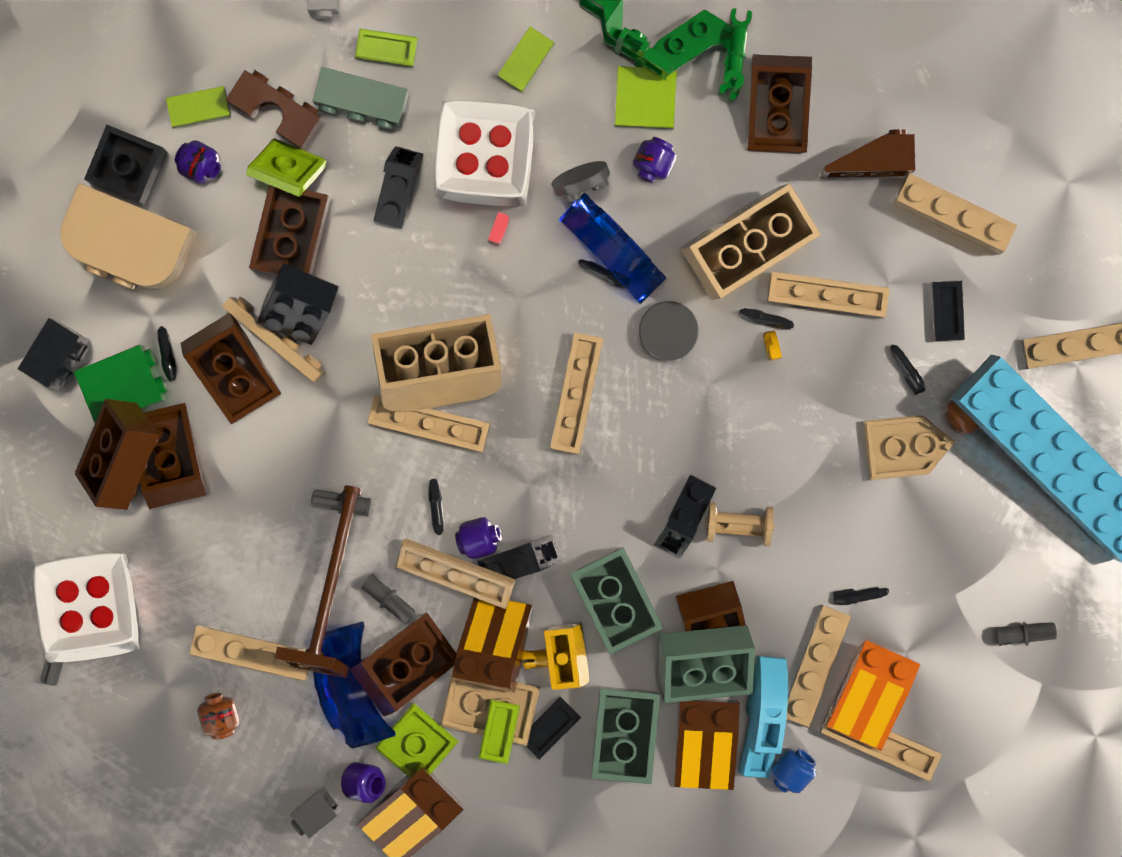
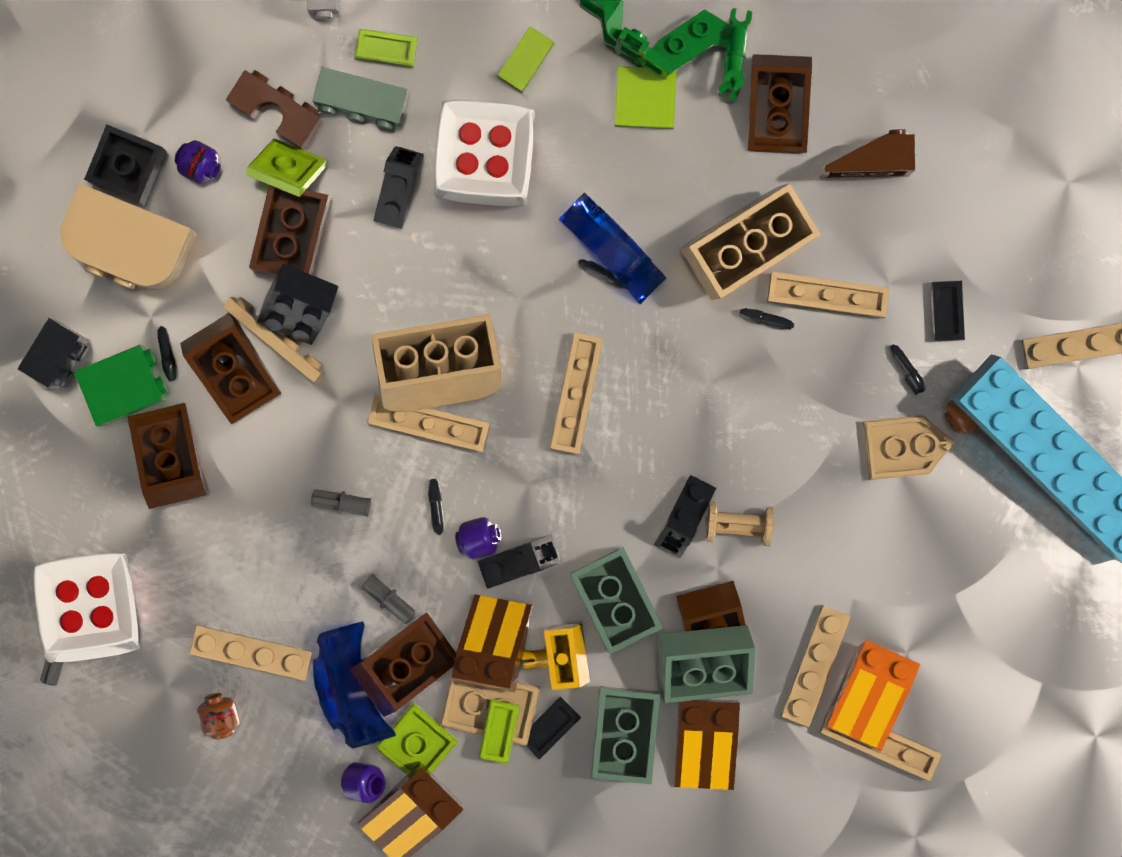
(116, 454): reddish brown brick -> none
(198, 106): lime tile -> none
(313, 658): reddish brown tile -> none
(315, 813): dark grey brick -> none
(455, 573): tan tile -> none
(499, 229): coral tile -> none
(580, 179): dark grey tile -> none
(654, 159): dark purple head -> none
(668, 330): dark grey tile -> none
(767, 716): medium azure slope -> none
(772, 345): yellow tile -> none
(794, 771): blue head -> none
(851, 596): black piece -> none
(955, 214): tan brick -> none
(1026, 633): dark grey axle -> none

